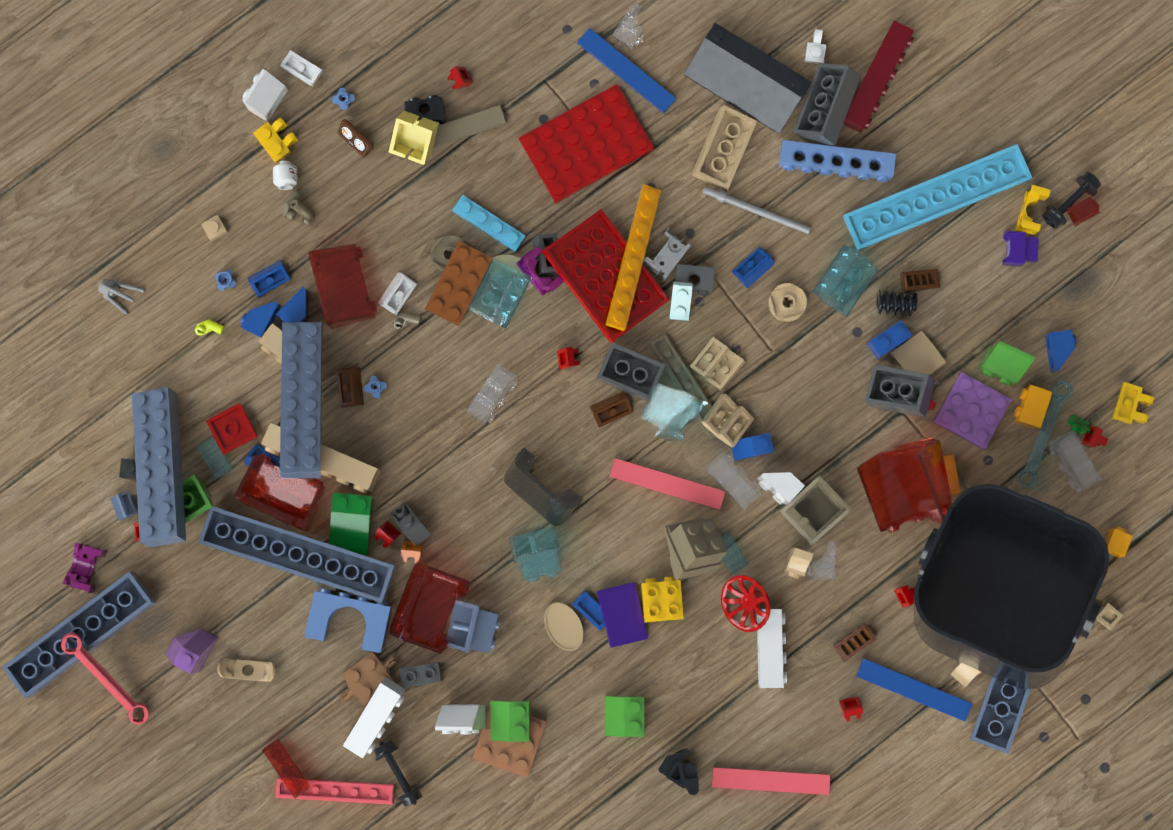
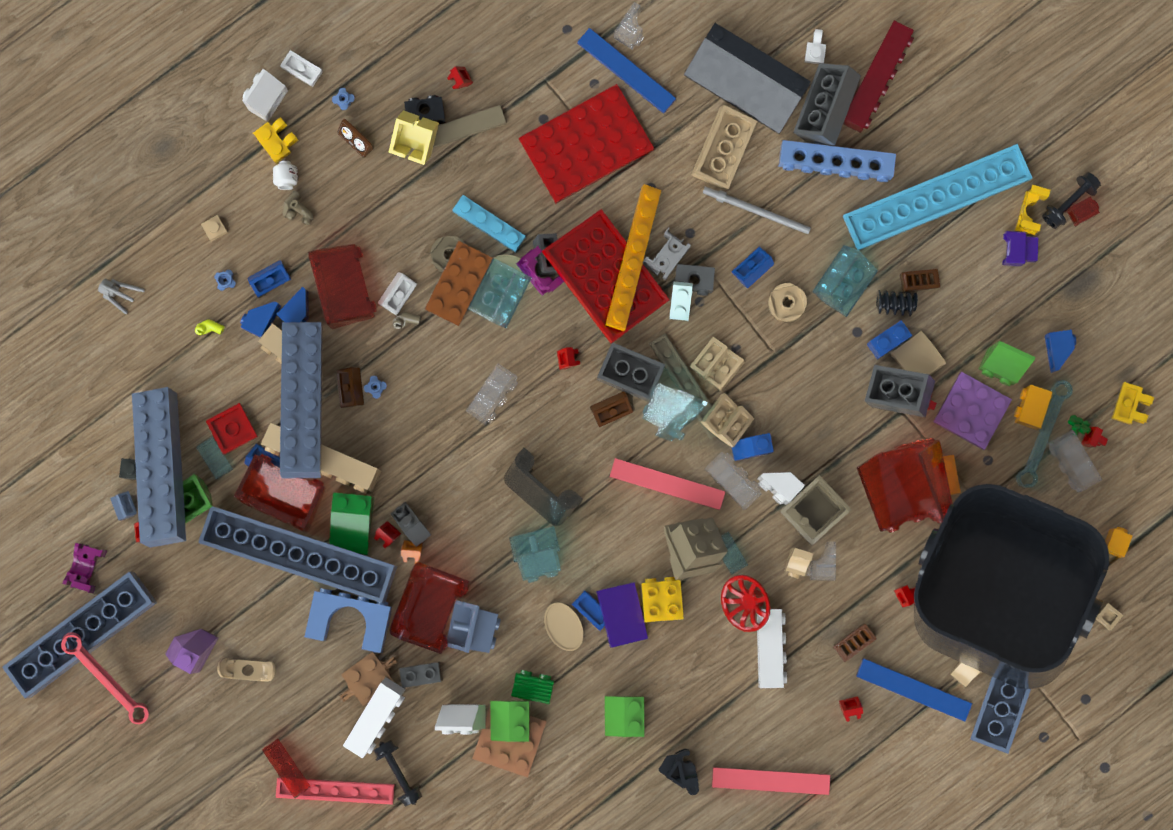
(533, 687): none -> green brick

